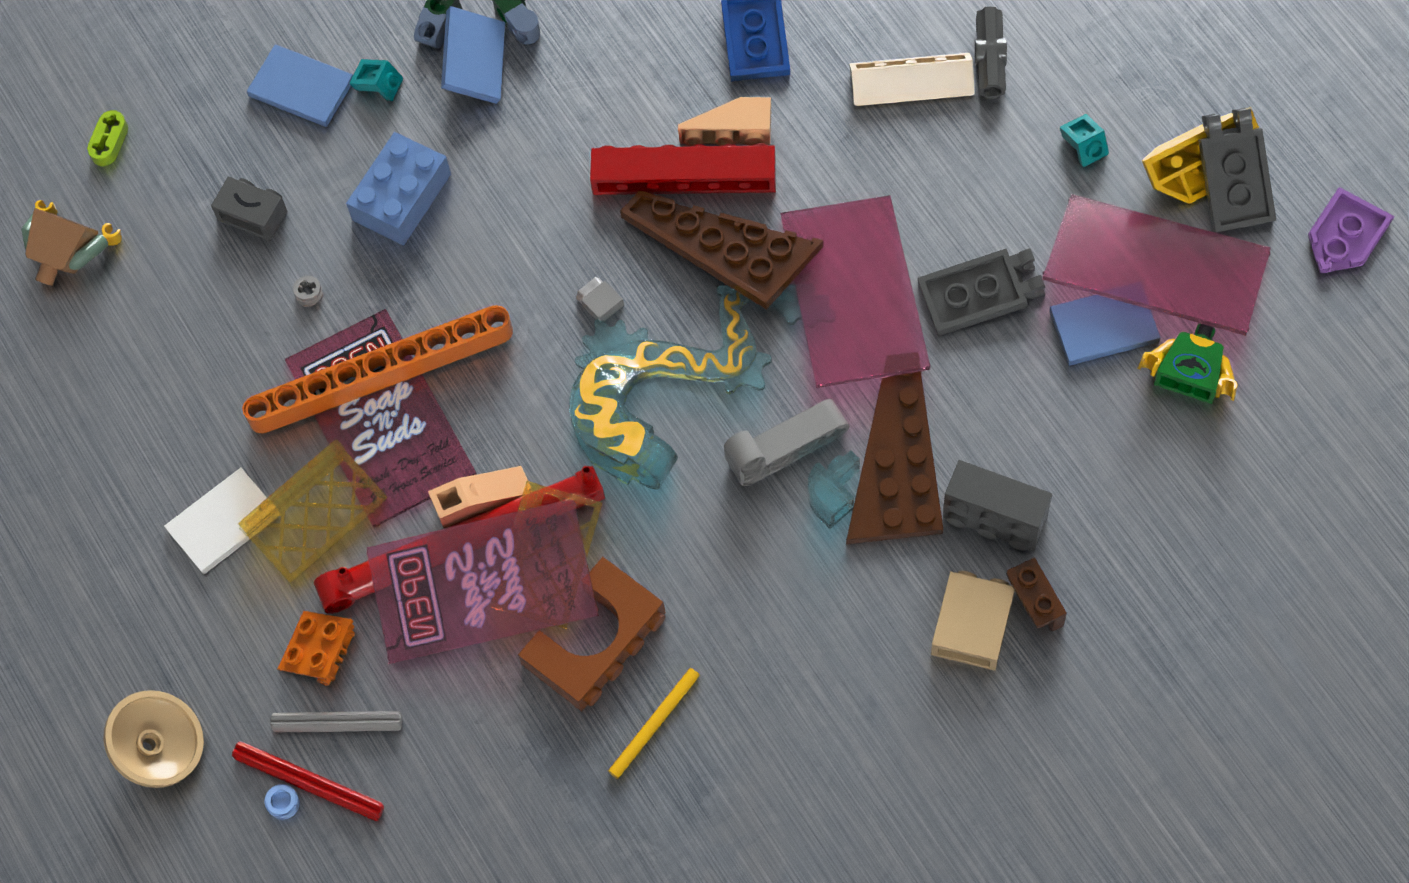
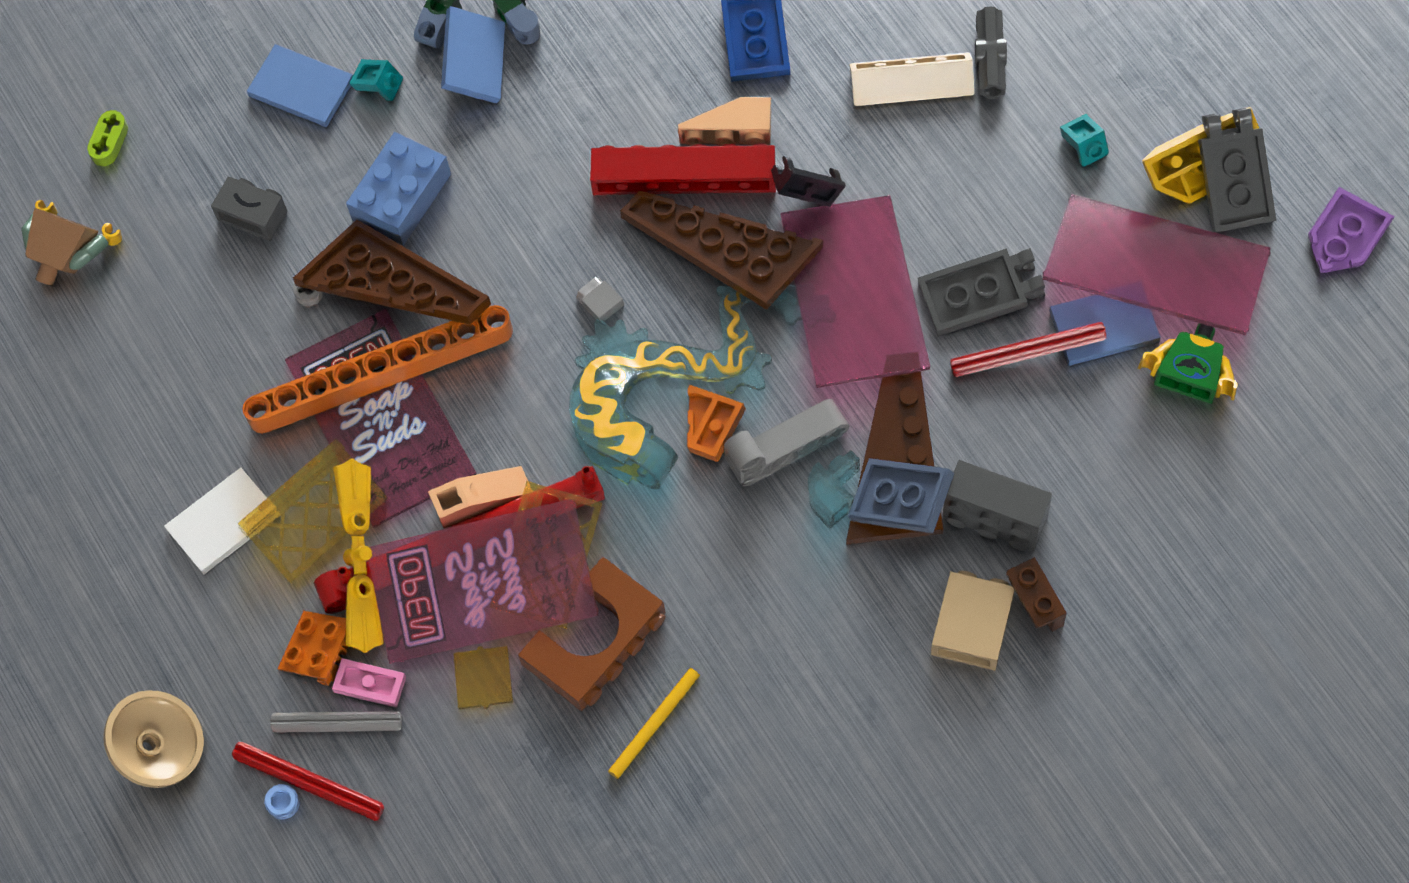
(362, 612): none -> yellow piece
(369, 682): none -> bright pink plate
(382, 272): none -> reddish brown wing
(483, 677): none -> clear yellow piece
(711, 422): none -> orange wing
(806, 184): none -> black hinge
(901, 495): none -> sand blue tile
(1028, 349): none -> axle

